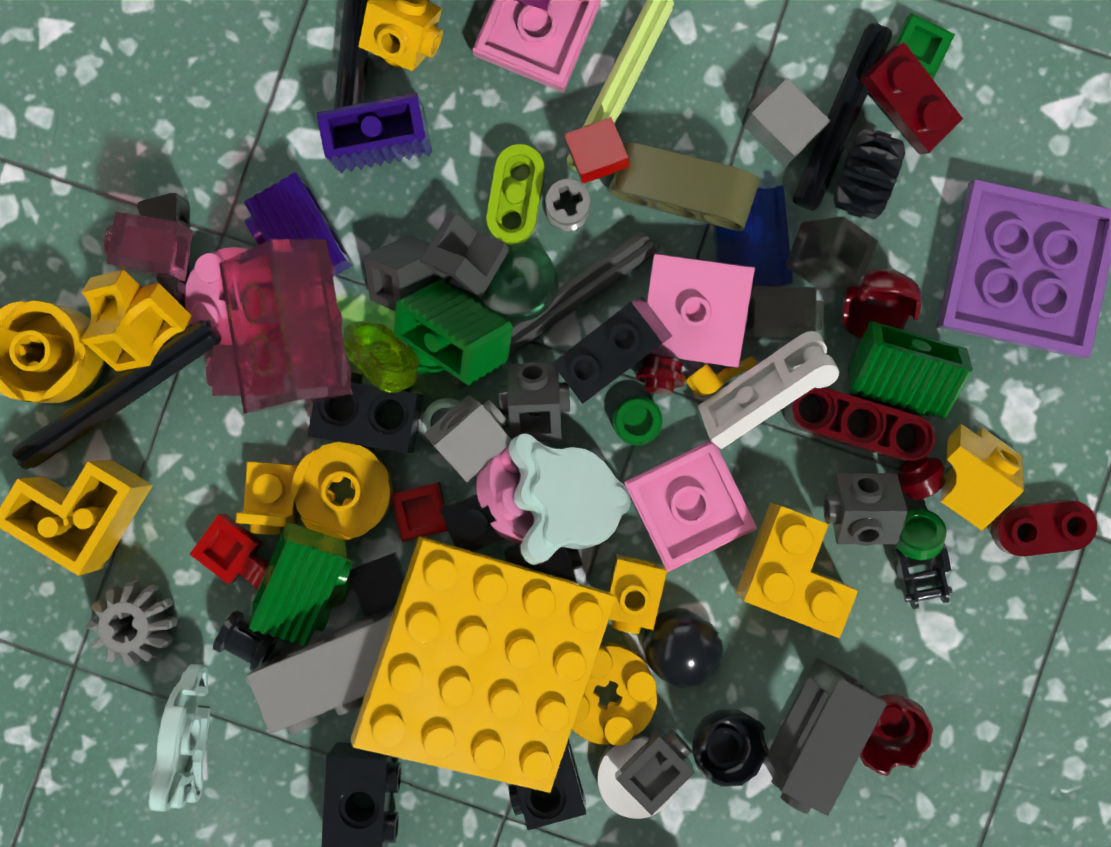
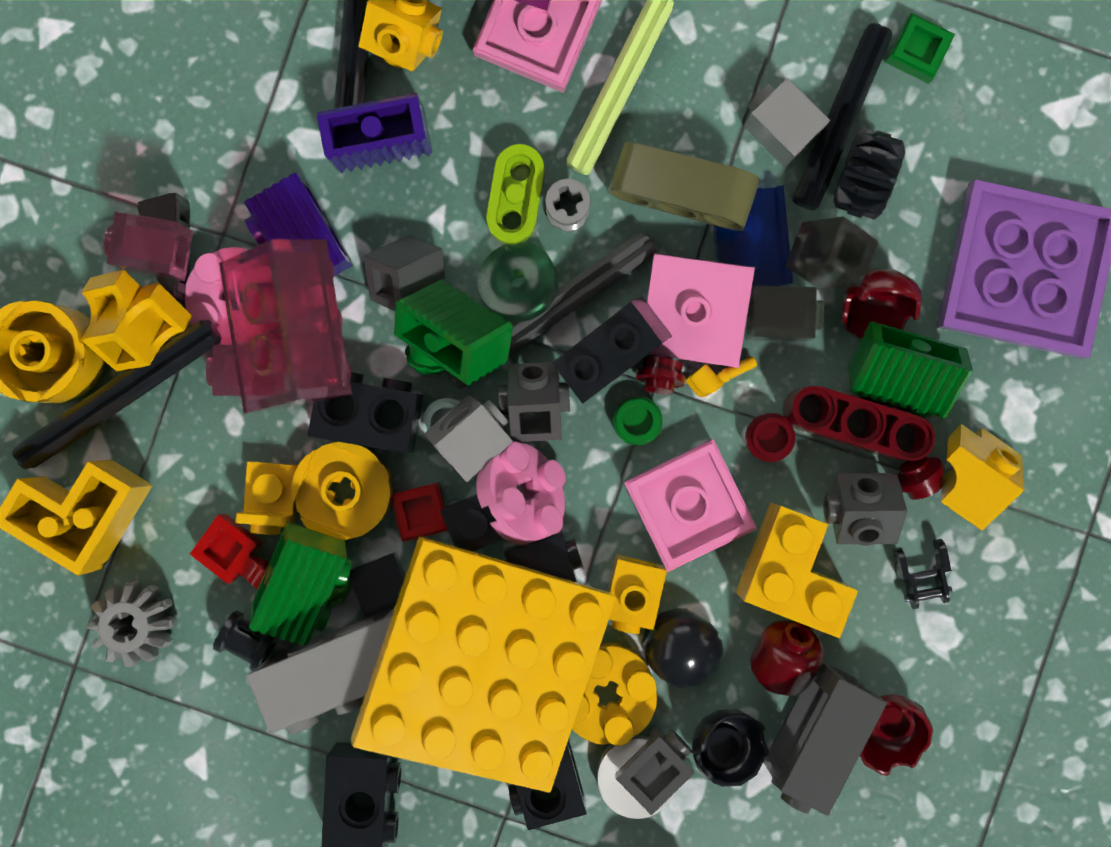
(181, 744): light aqua tile -> none
(380, 356): clear neon green plate -> none
(464, 256): dark grey panel -> none
(569, 494): light aqua tile -> none
(597, 150): tile -> none
(768, 388): white plate -> none
(770, 437): none -> dark red plate
(787, 658): none -> dark red head
(911, 98): dark red plate -> none
(922, 535): green tile -> none
(1046, 527): dark red plate -> none

